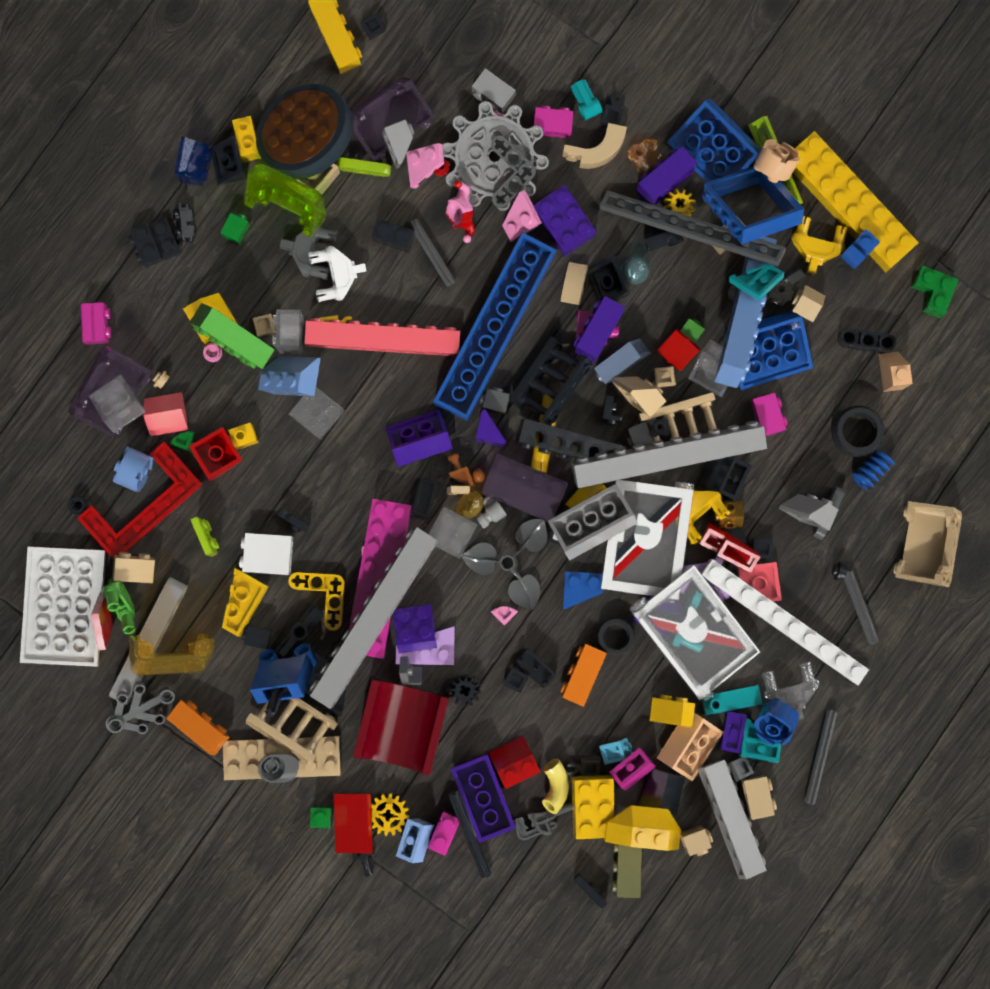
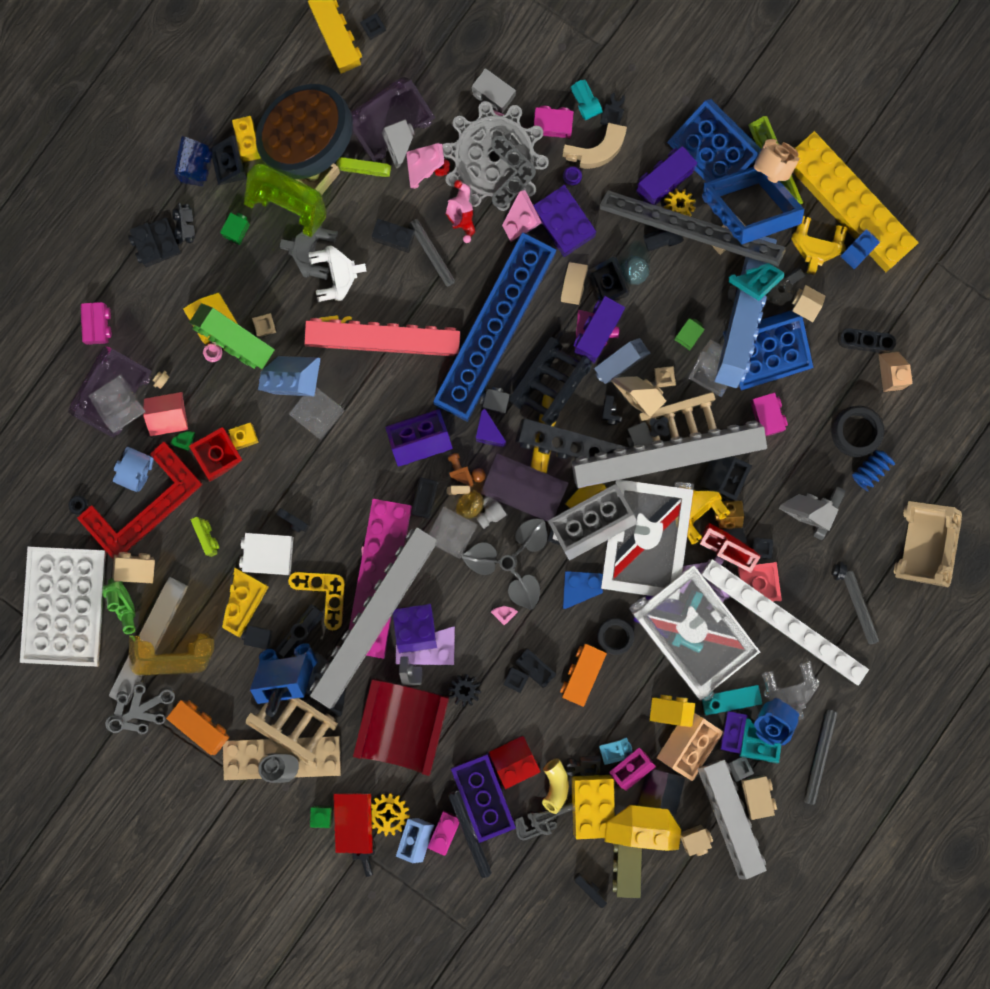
(102, 622): tile -> none
(288, 331): clear brick -> none
(572, 175): none -> dark purple plate
(648, 155): clear orange plate -> none
(678, 350): red piece -> none
(938, 286): green brick -> none

